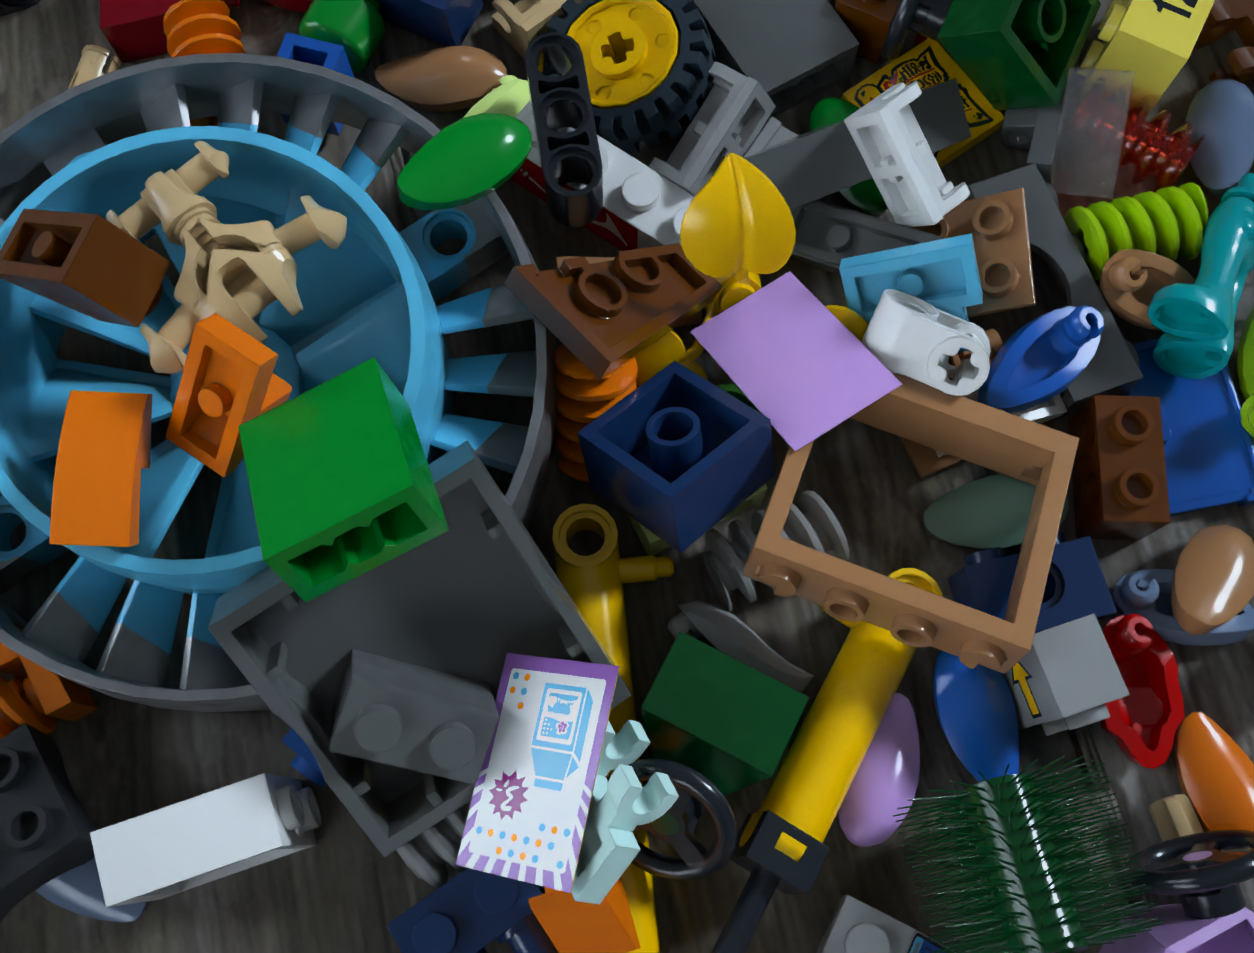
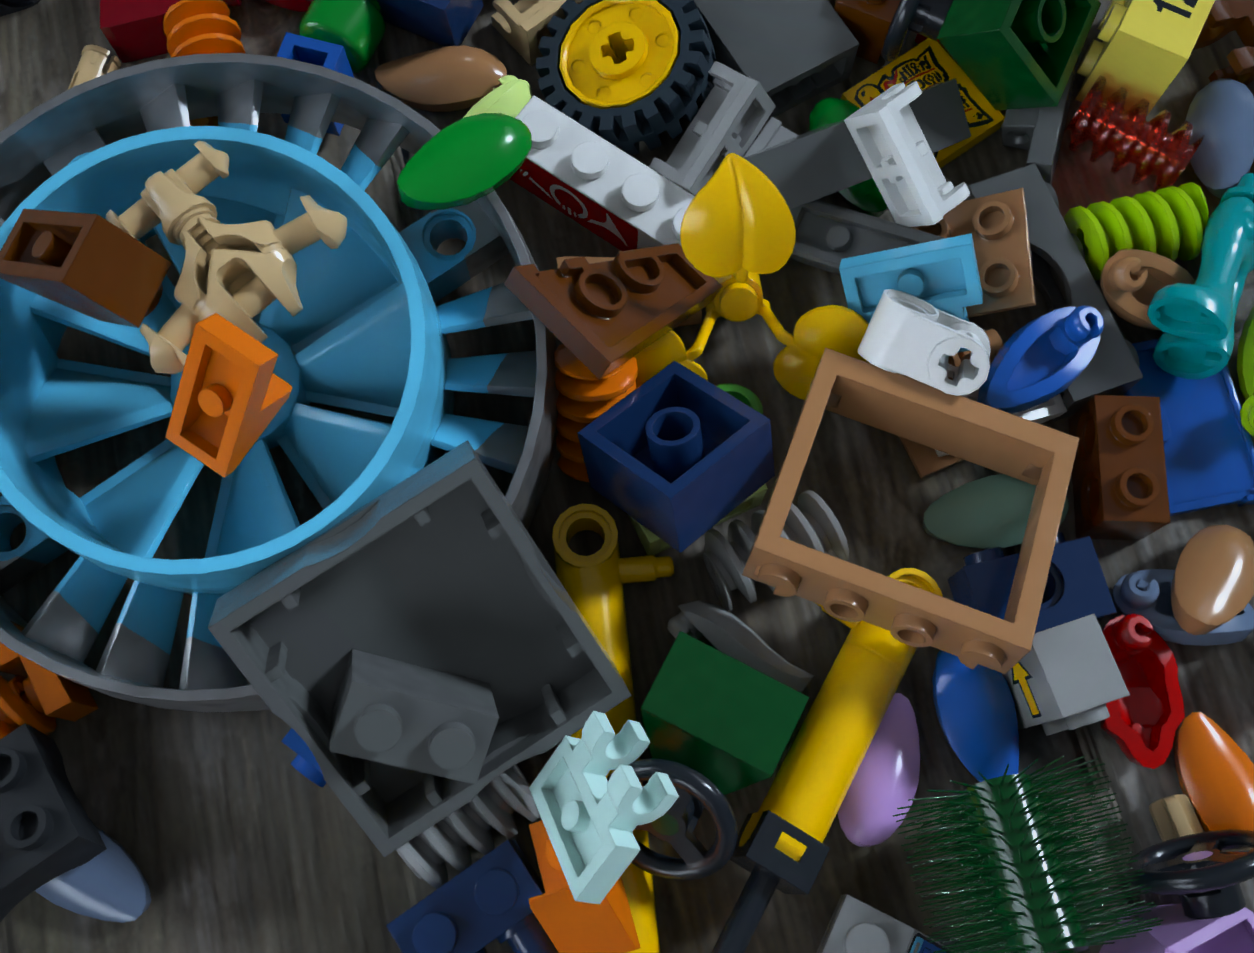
(99, 469): orange slope -> none
(204, 838): white window -> none
(339, 481): green brick -> none
(539, 770): sticker -> none
(559, 104): black beam -> none
(795, 360): lavender sticker -> none
(1092, 131): clear tile -> none

